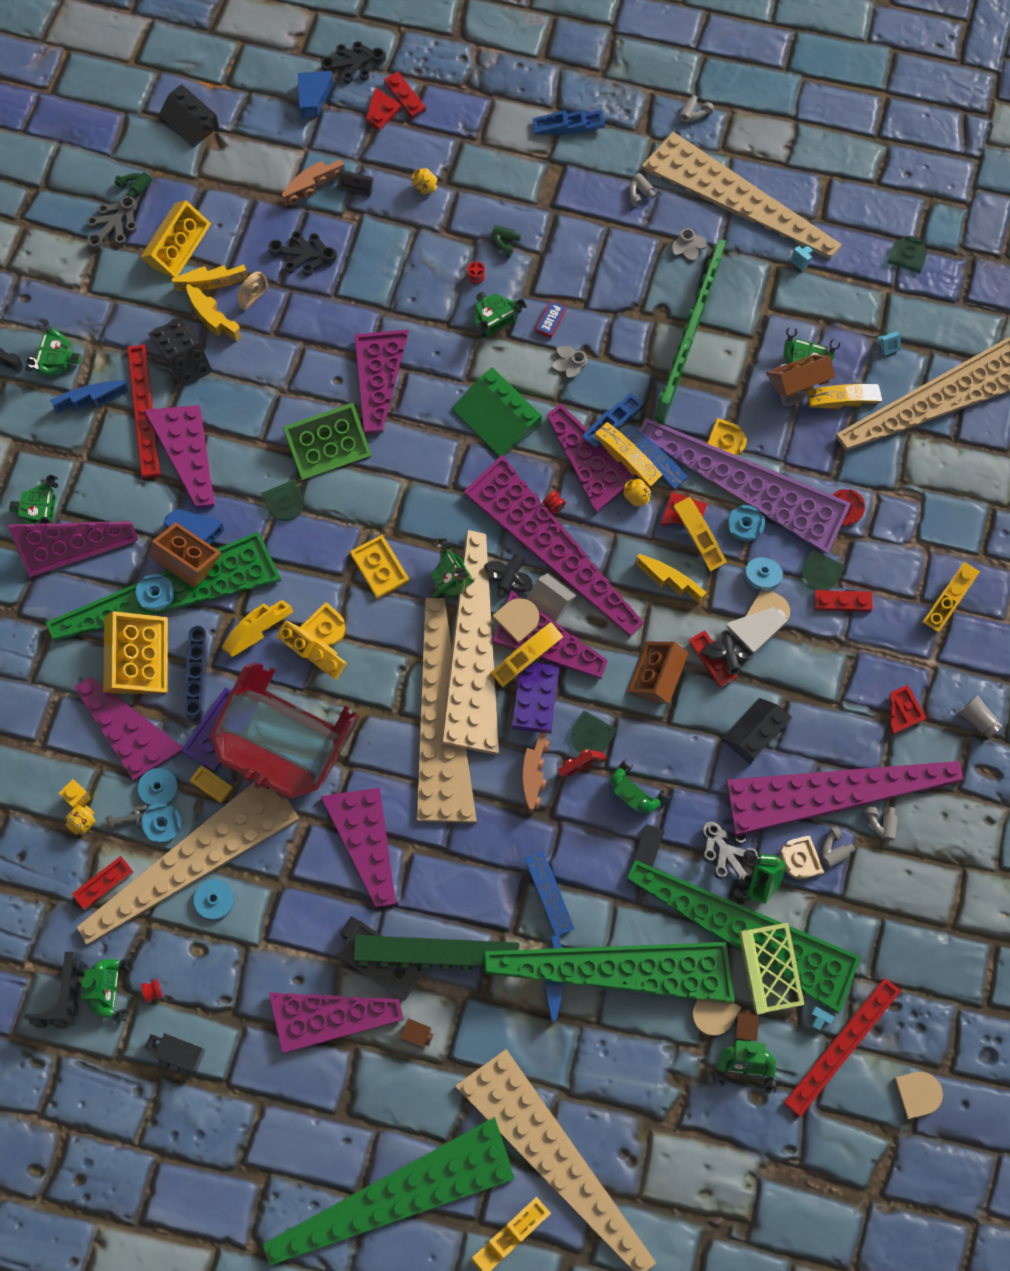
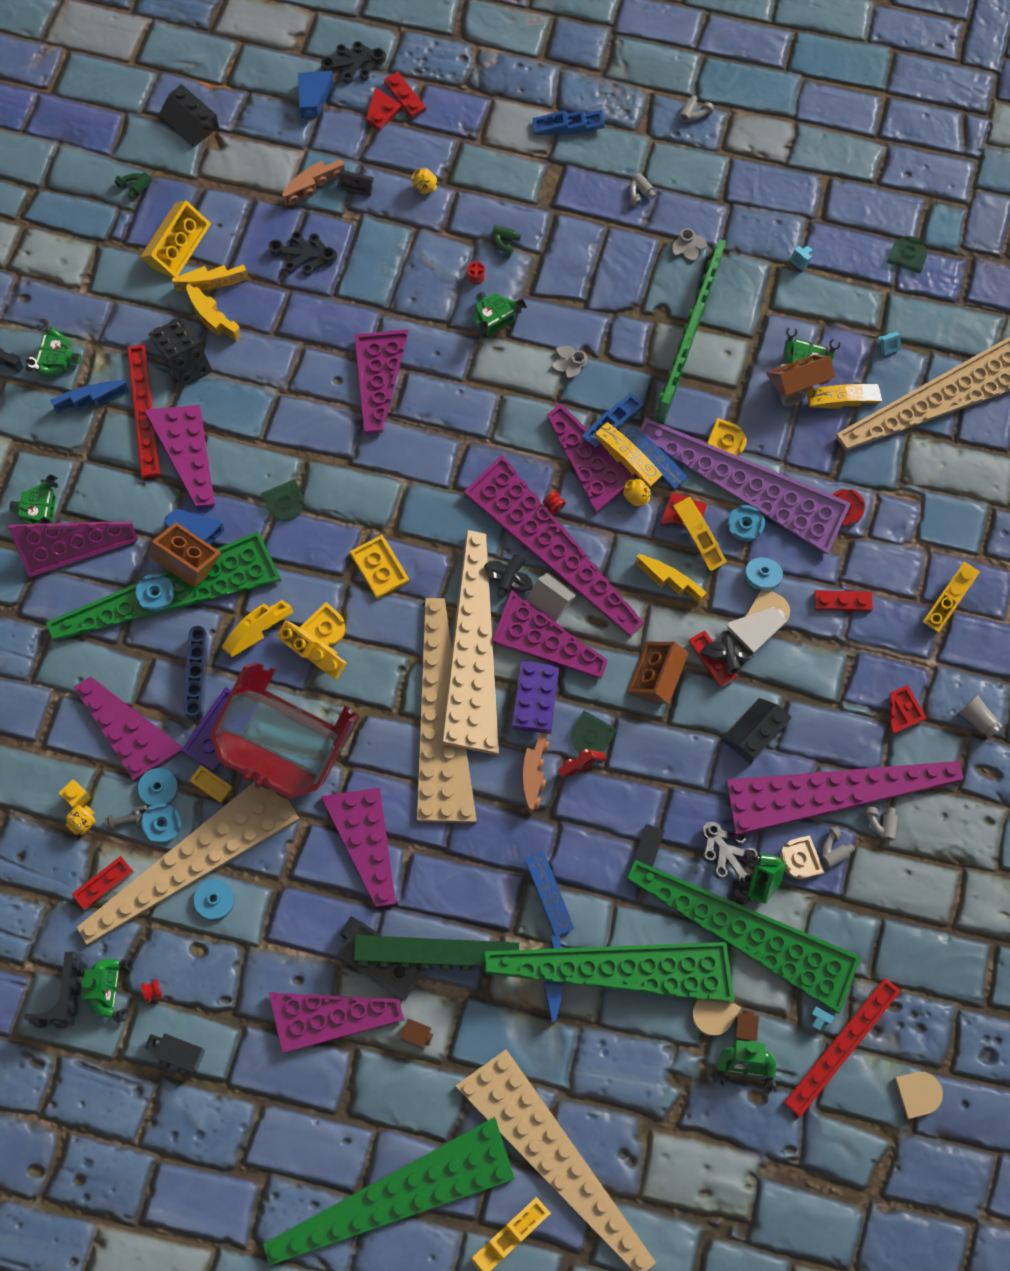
(113, 221): dark grey plant -> none
(135, 653): yellow slope -> none
(252, 289): tan tile -> none
(326, 441): bright green slope -> none
(451, 574): green torso -> none
(497, 413): green slope -> none
(518, 618): tan tile -> none
(526, 654): yellow slope -> none
(551, 319): tile -> none
(632, 793): green torso -> none
(700, 173): tan wing -> none
(755, 976): yellowish green fence -> none
(821, 571): clear green tile -> none

